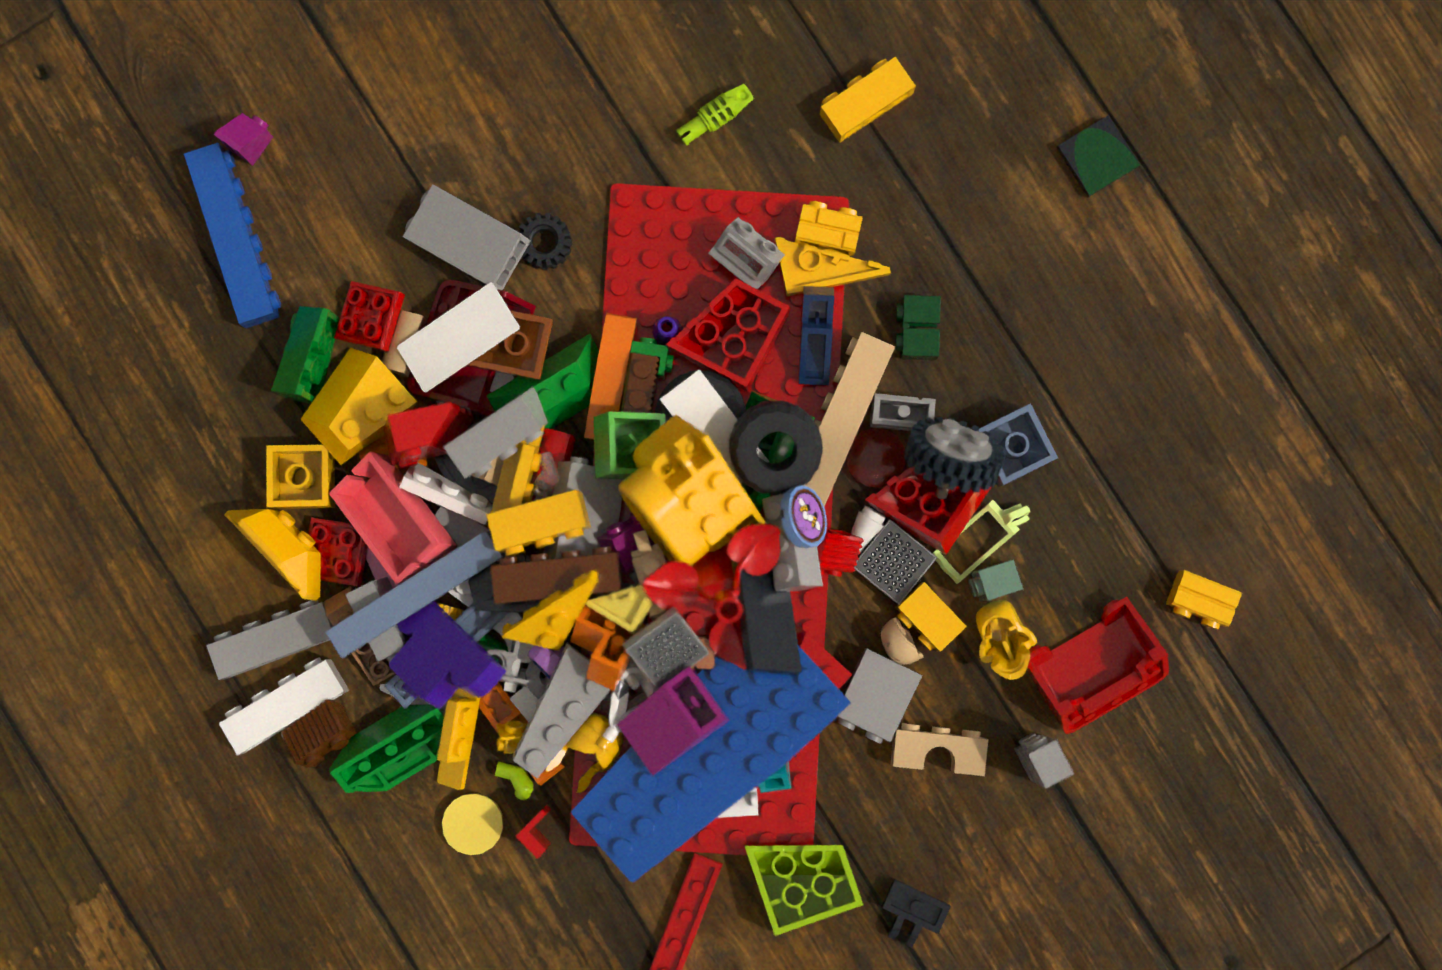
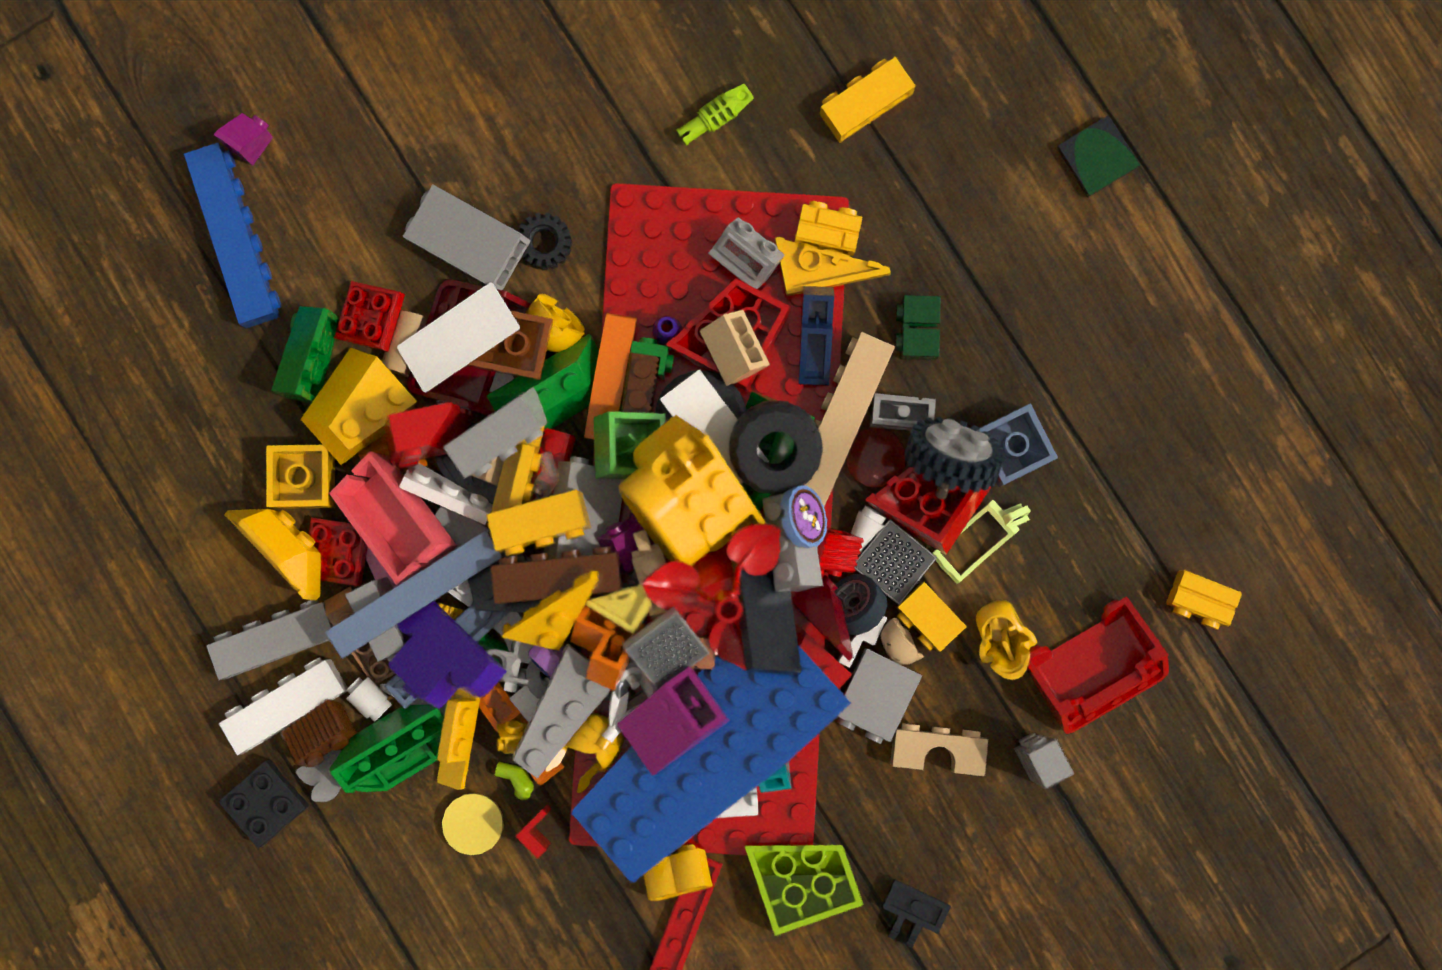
(263, 803): none -> black brick
(320, 777): none -> light grey plate
(368, 698): none -> white brick
(565, 328): none -> yellow cylinder
(678, 874): none -> yellow brick
(734, 347): none -> tan brick
(826, 613): none -> dark red slope
(862, 603): none -> black wheel
(868, 637): none -> white slope
(995, 581): sand green brick -> none

